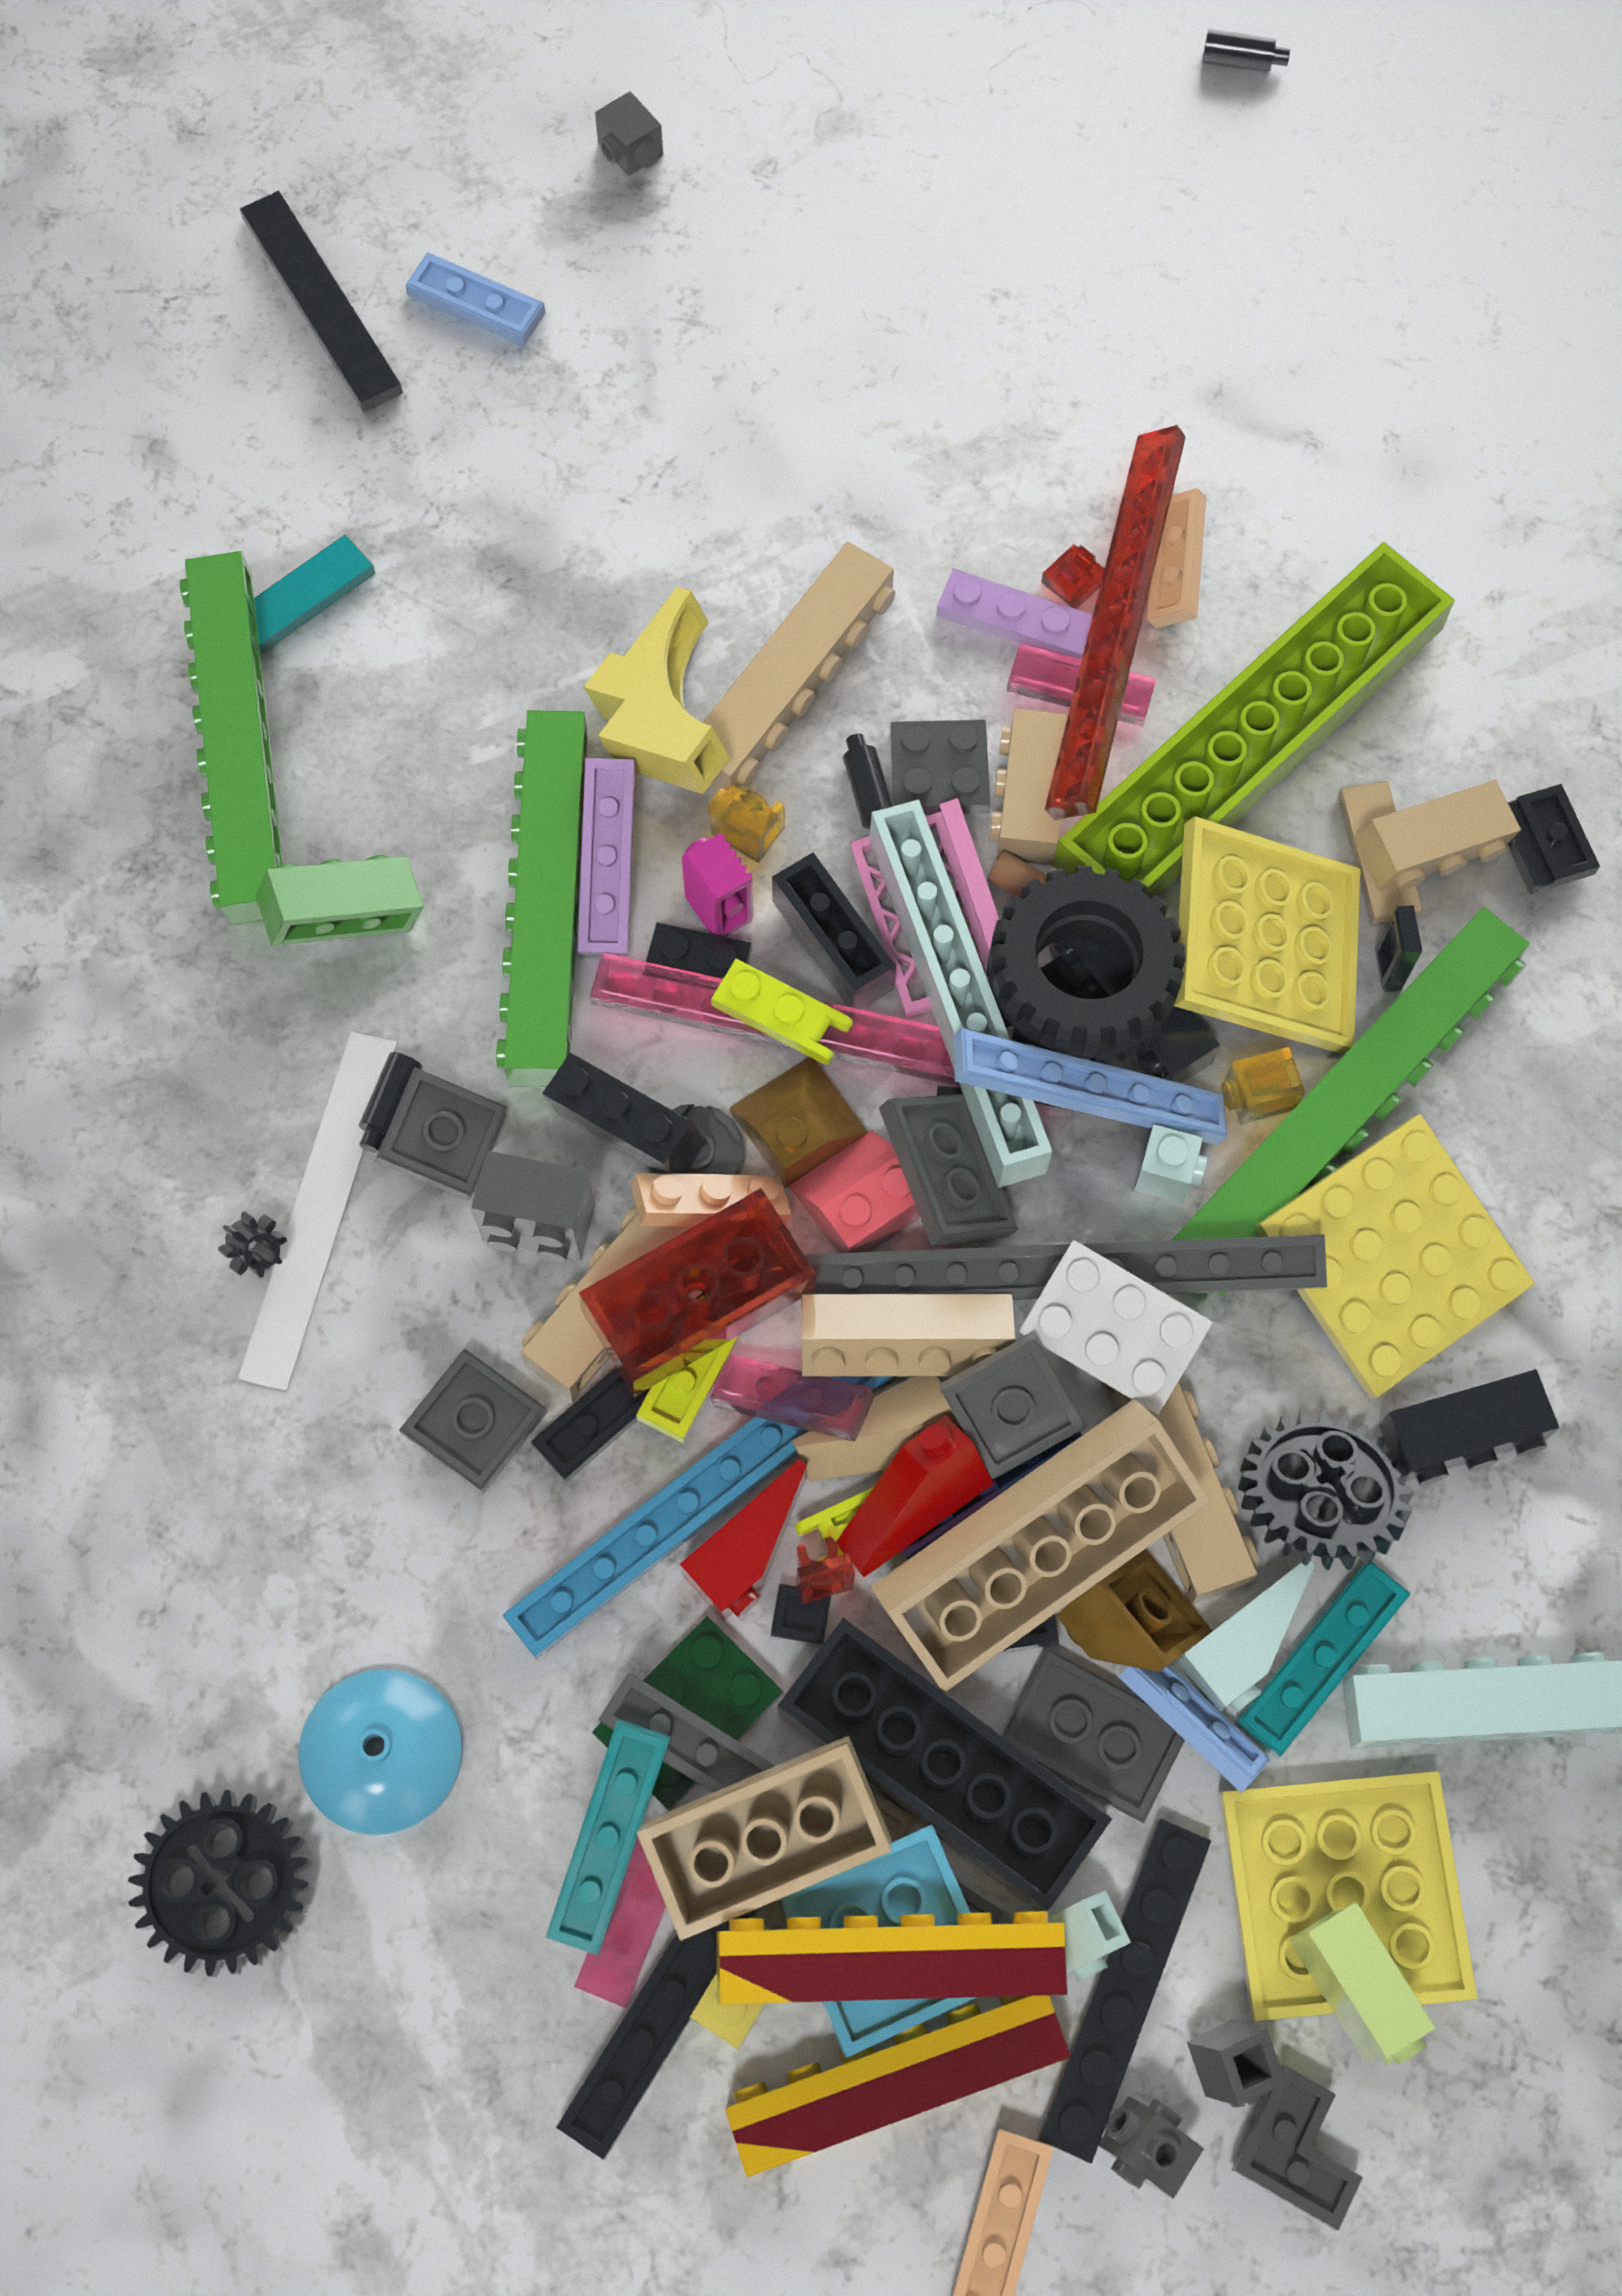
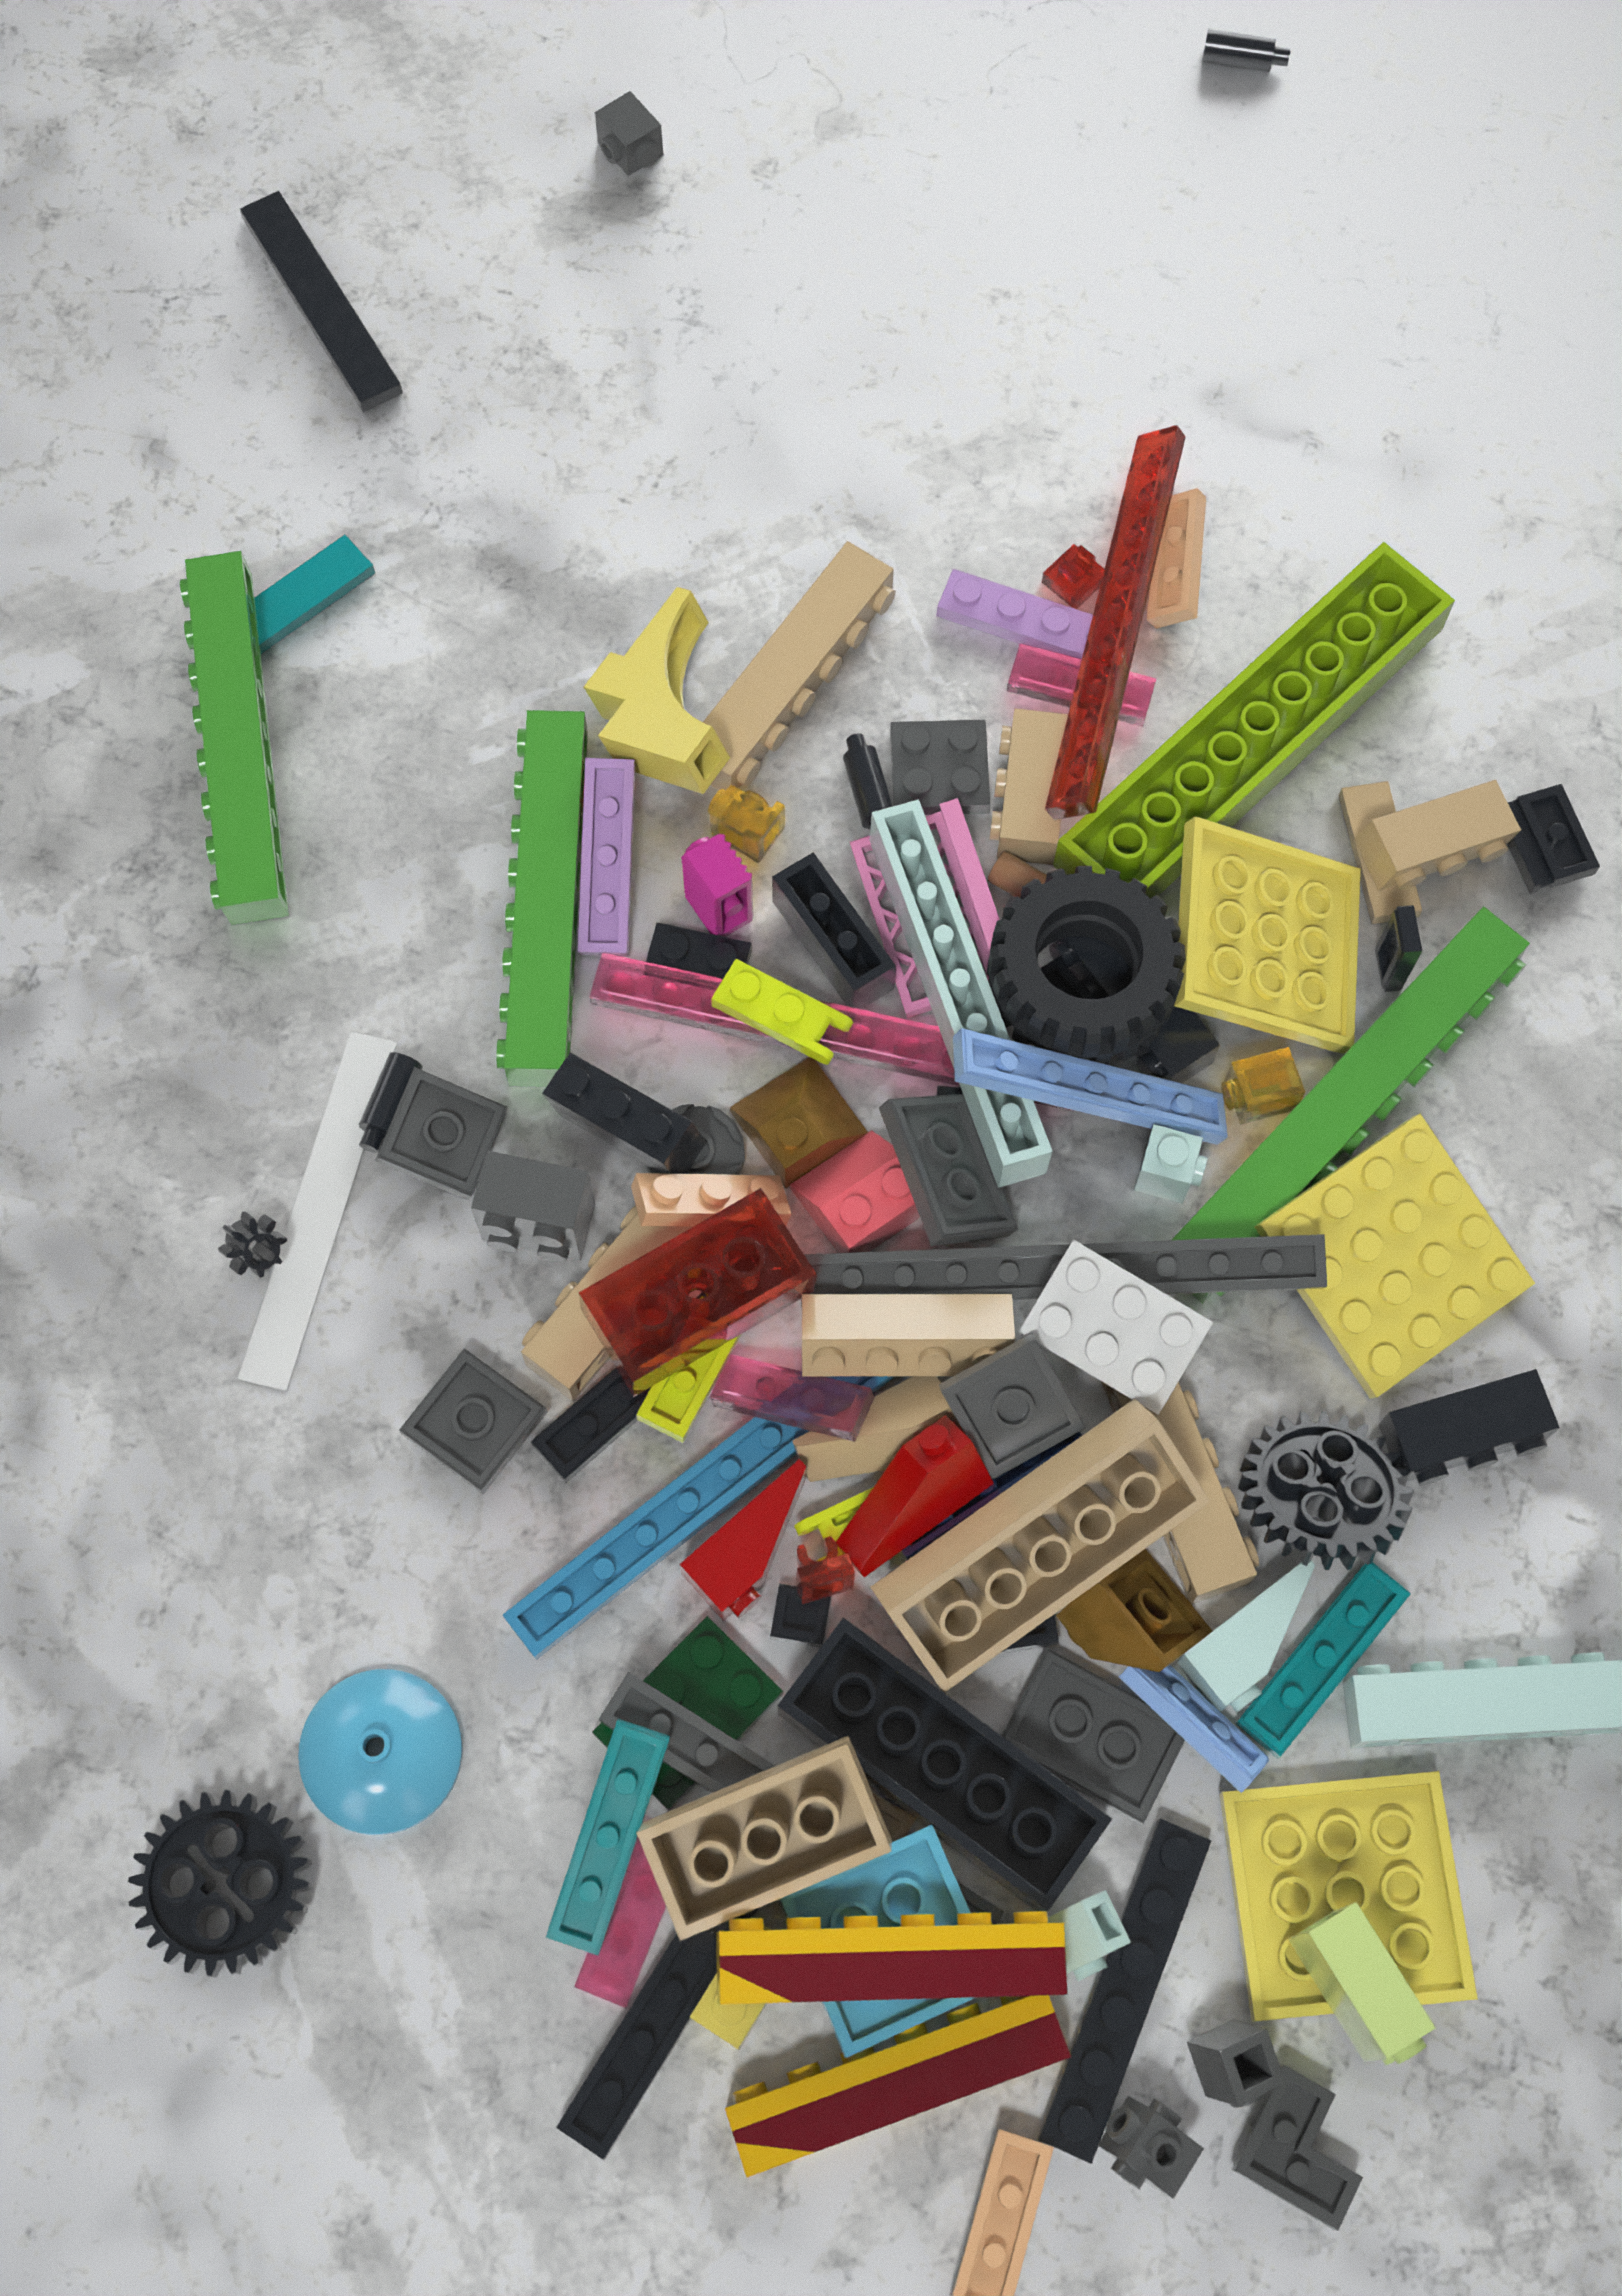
(338, 900): brick -> none
(475, 298): light blue tile -> none

